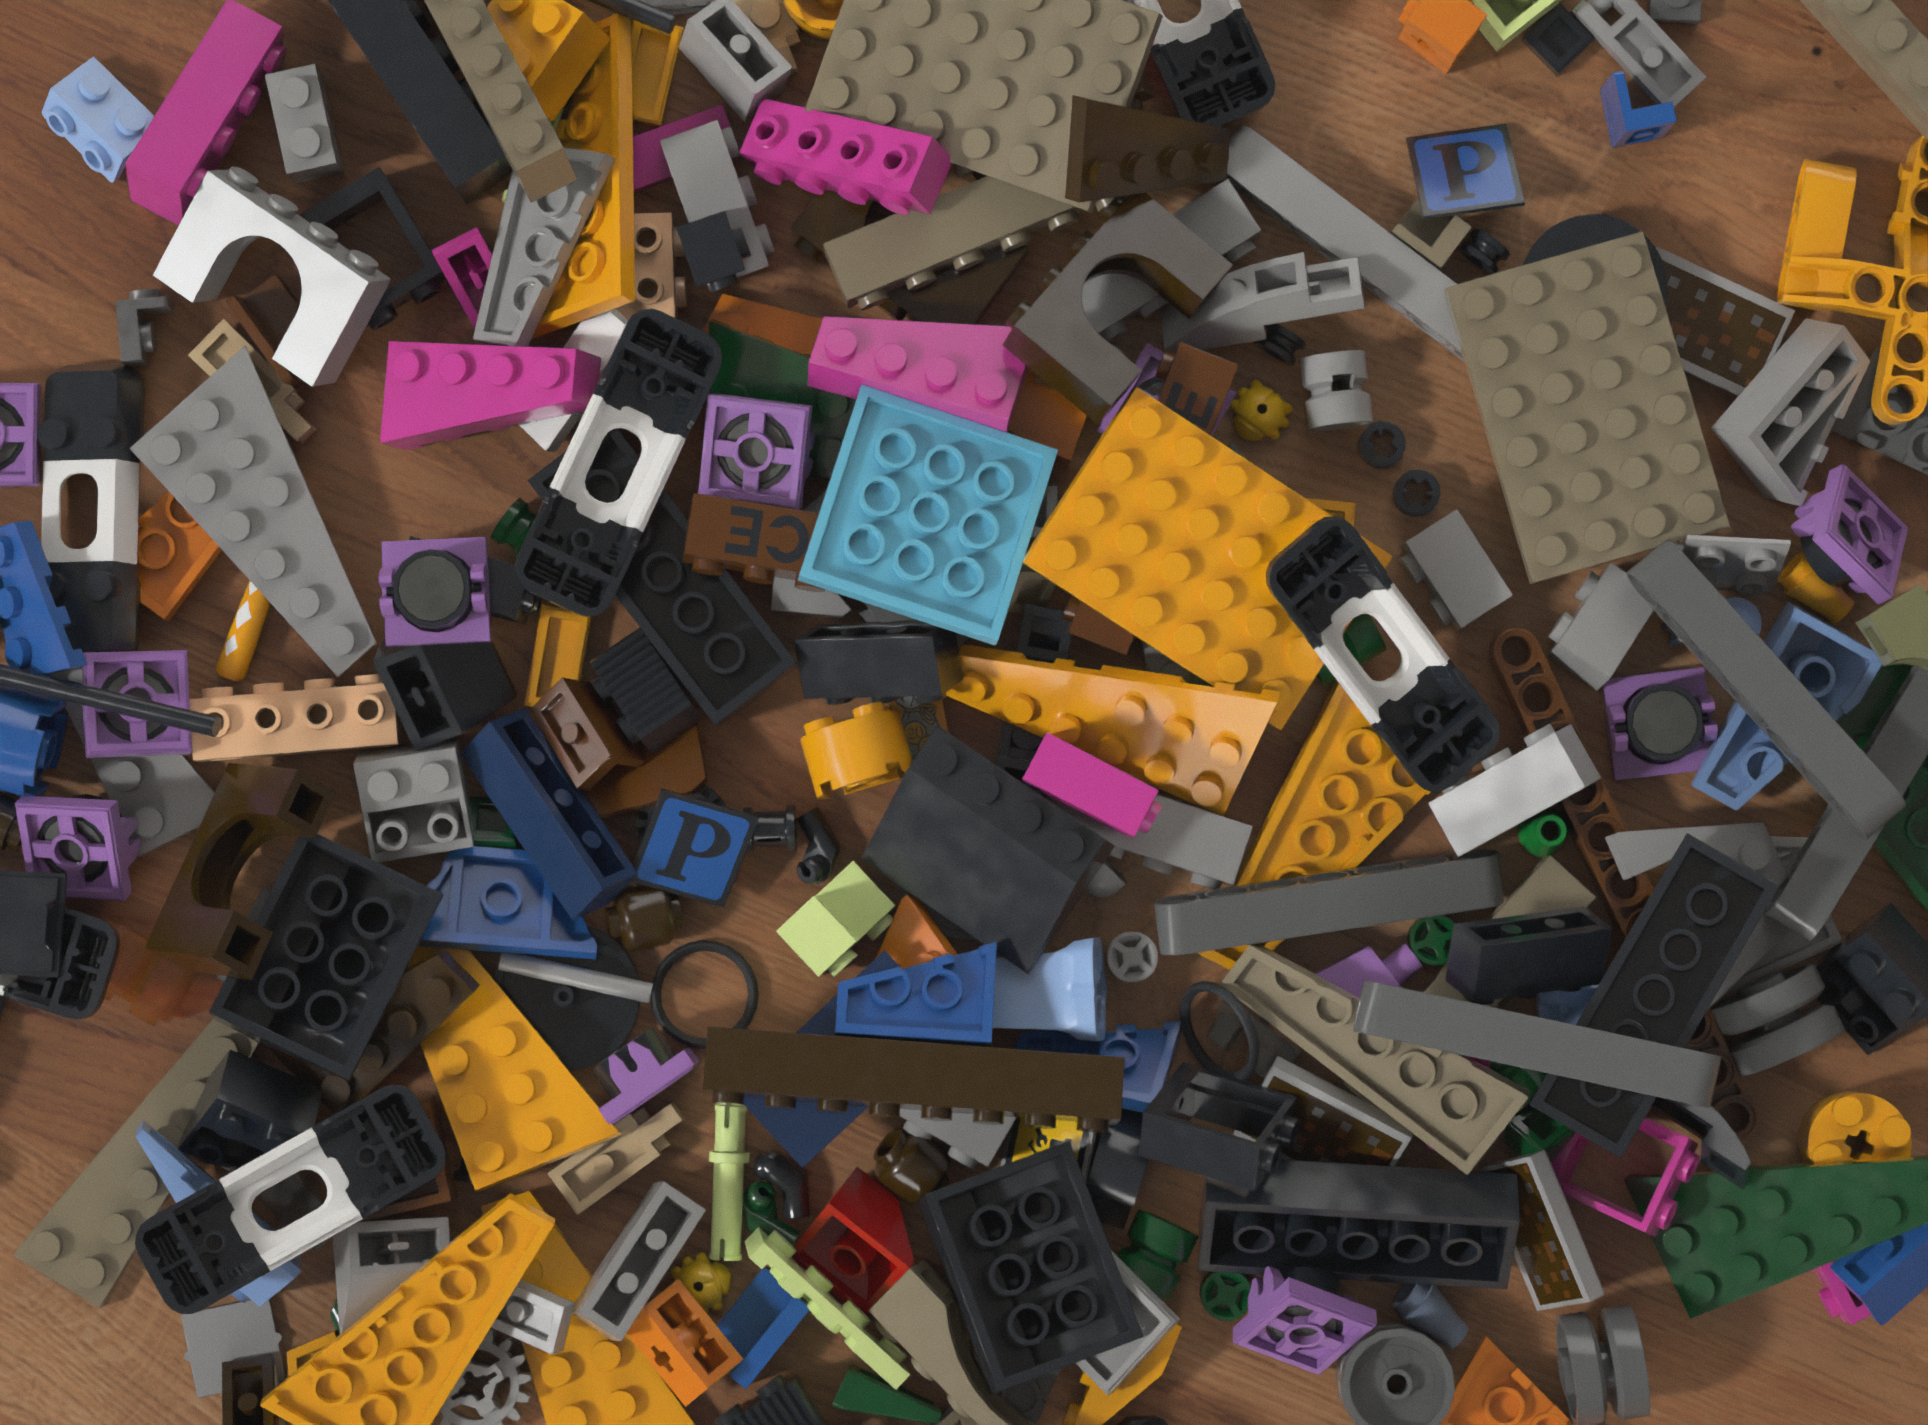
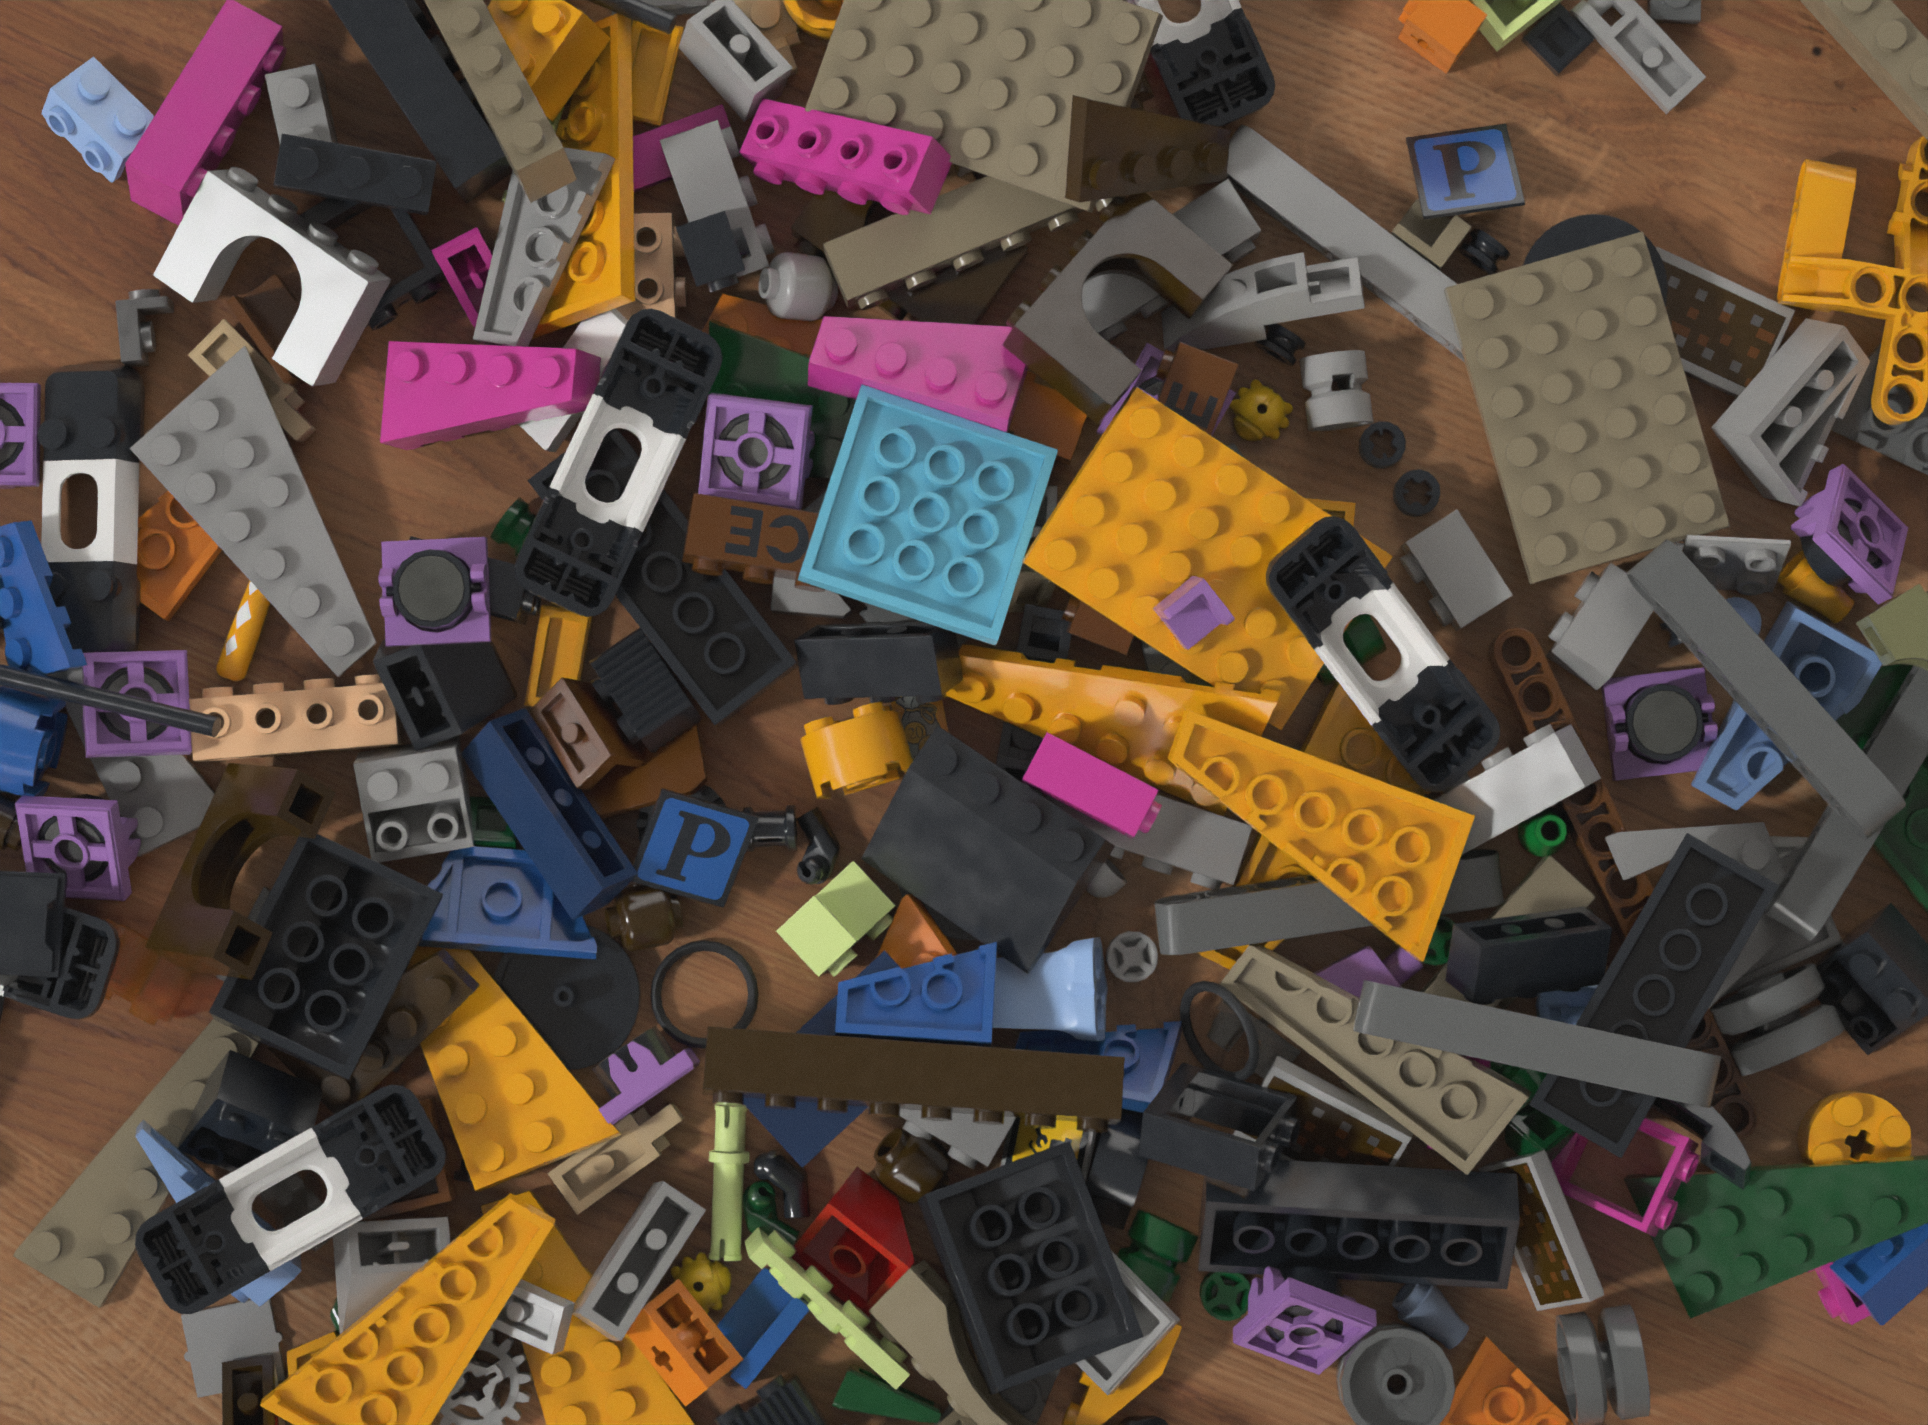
(354, 174): none -> black brick
(576, 976): light grey bar -> none
(798, 286): none -> light grey head
(1193, 611): none -> medium lavender panel
(1356, 835): none -> light orange wing
(1635, 125): blue panel -> none

